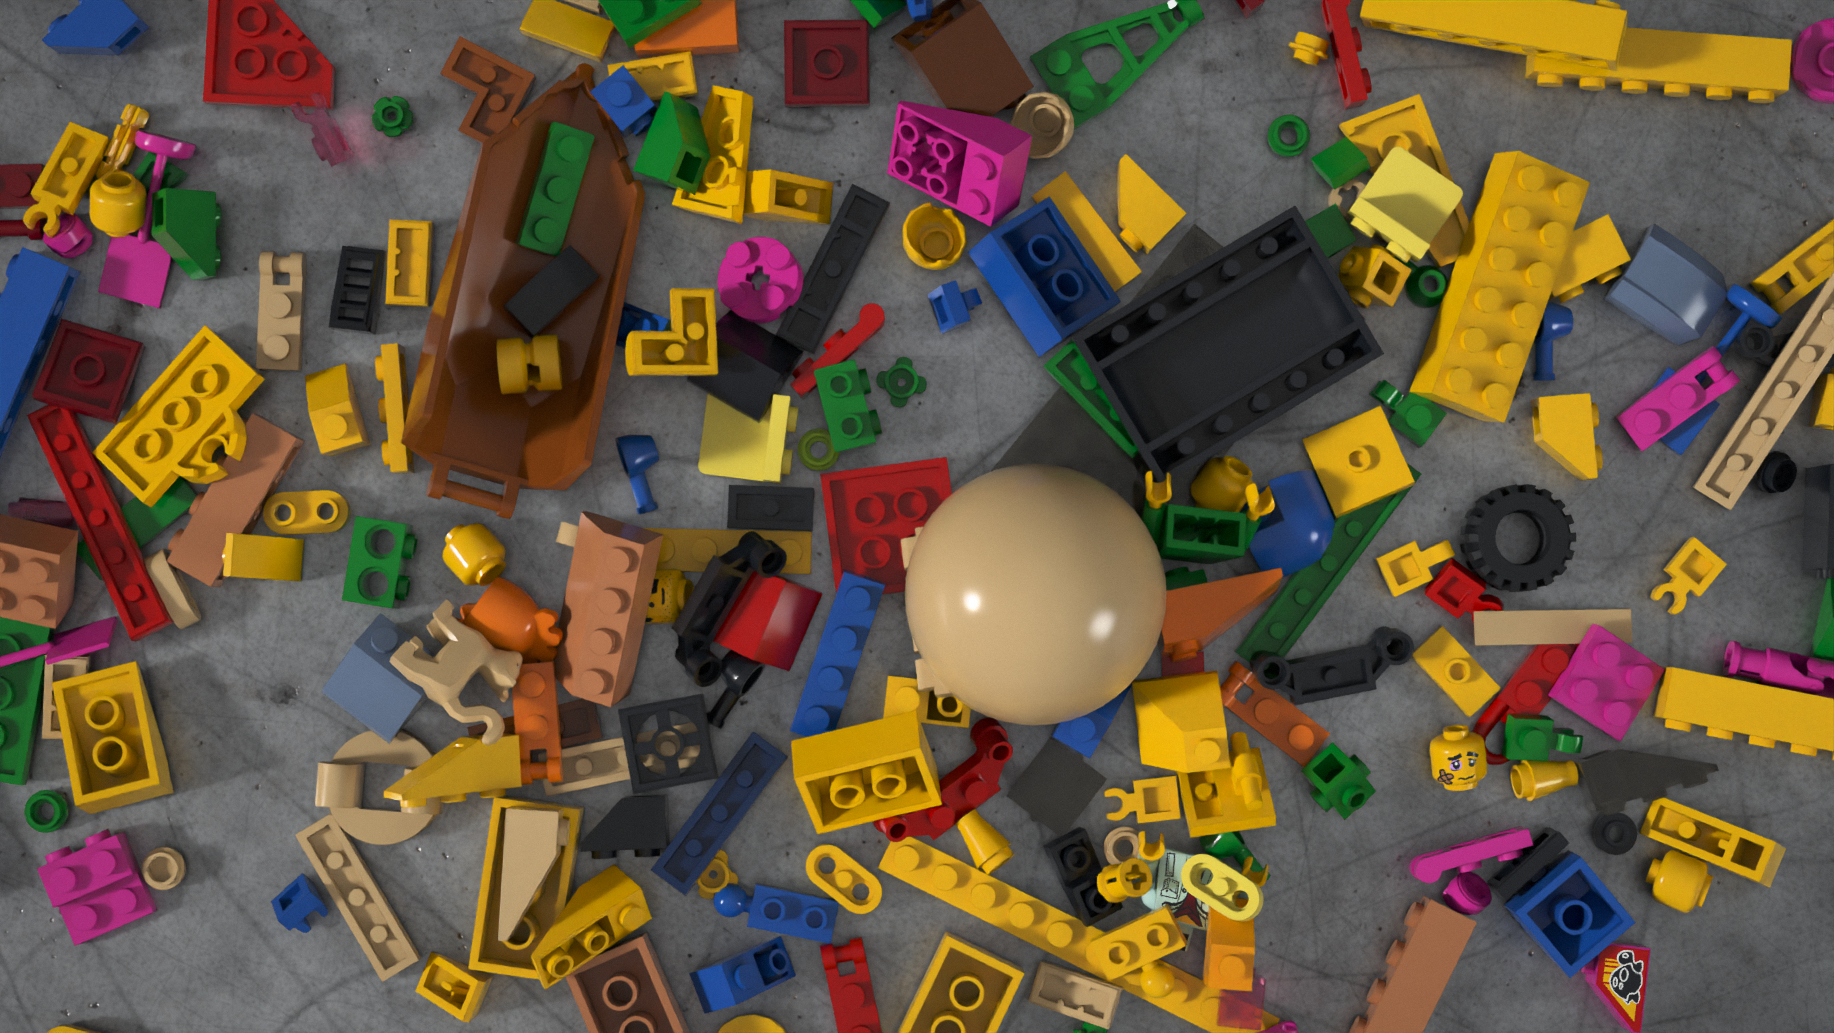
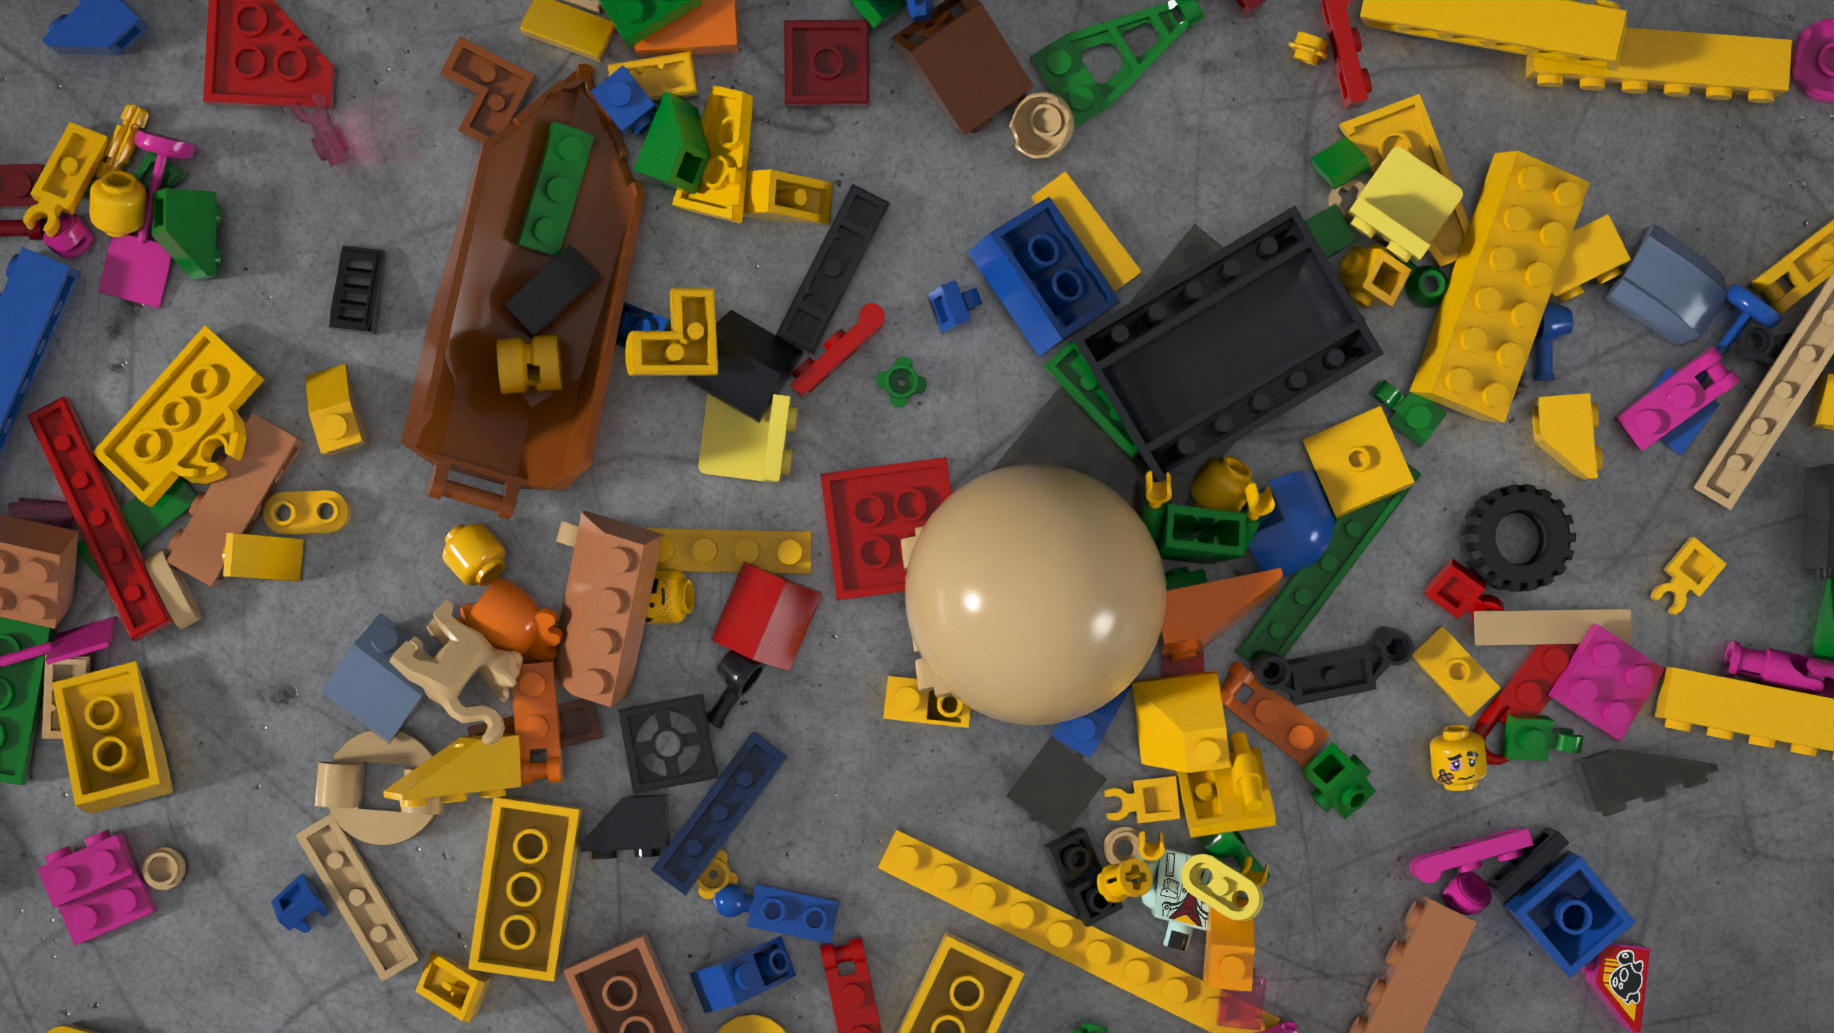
(34, 815): green plate -> none
(88, 371): dark red plate -> none
(281, 312): tan plate -> none
(367, 560): green brick -> none
(393, 127): green plate -> none
(393, 408): yellow plate -> none
(409, 263): yellow plate -> none
(530, 850): tan slope -> none
(590, 923): yellow slope -> none
(607, 760): tan plate -> none
(638, 455): blue bar -> none
(714, 599): black plate -> none
(743, 262): dark pink plate -> none
(770, 507): black plate -> none
(808, 459): lime plate -> none
(837, 654): blue plate -> none
(843, 878): yellow plate -> none
(845, 407): green bracket -> none
(866, 772): yellow brick -> none
(934, 237): yellow hair -> none
(960, 159): dark pink slope -> none
(960, 789): red plate -> none
(986, 845): yellow cone -> none
(1075, 994): tan plate -> none
(1140, 945): yellow plate -> none
(1143, 208): yellow slope -> none
(1292, 123): green plate -> none
(1408, 566): yellow plate -> none
(1540, 778): yellow cone -> none
(1603, 827): black plate -> none
(1679, 881): yellow head -> none
(1713, 841): yellow slope -> none
(1776, 472): black plate -> none

